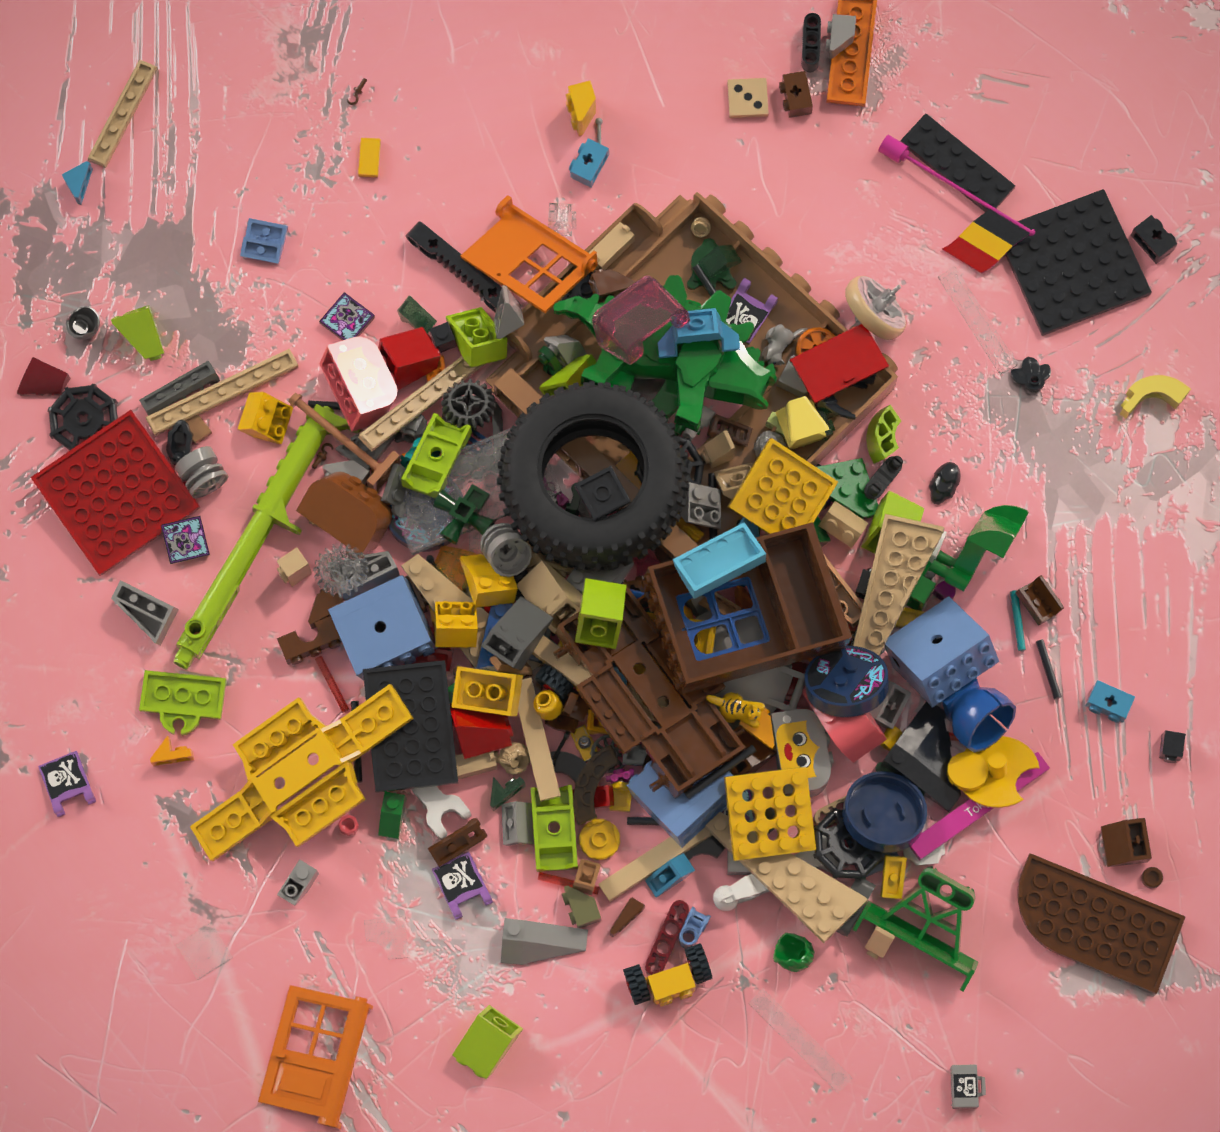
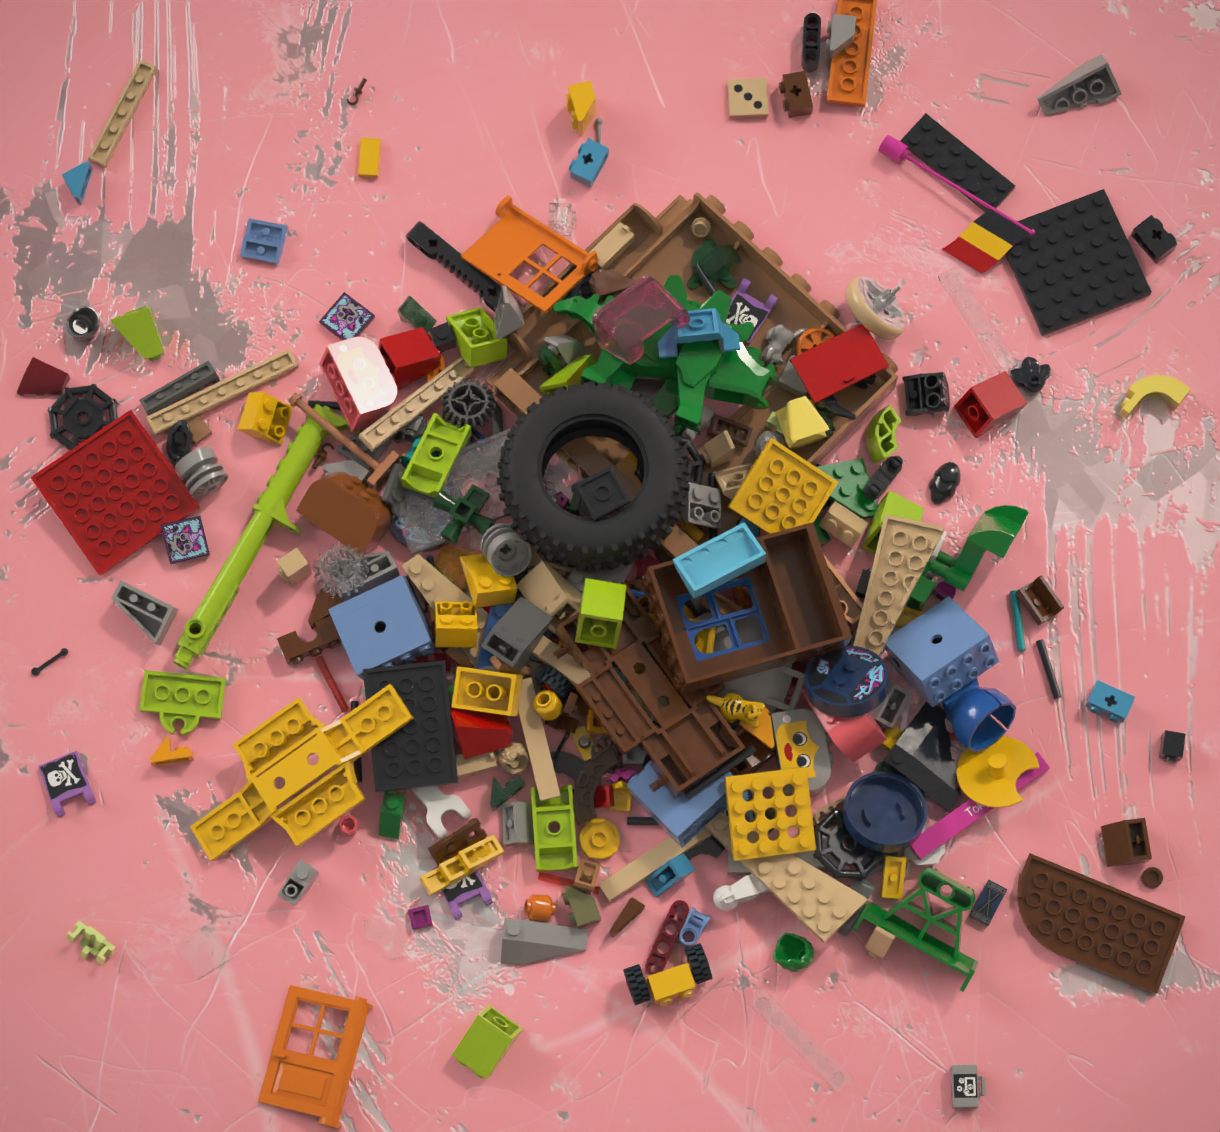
(36, 671): none -> black hinge
(92, 937): none -> yellowish green piece
(420, 917): none -> magenta tile
(458, 656): none -> reddish brown slope
(462, 865): none -> yellow slope
(539, 907): none -> orange head
(926, 393): none -> black slope
(967, 771): yellow tile -> none
(988, 902): none -> tile
(990, 404): none -> slope
(1084, 86): none -> light grey wedge

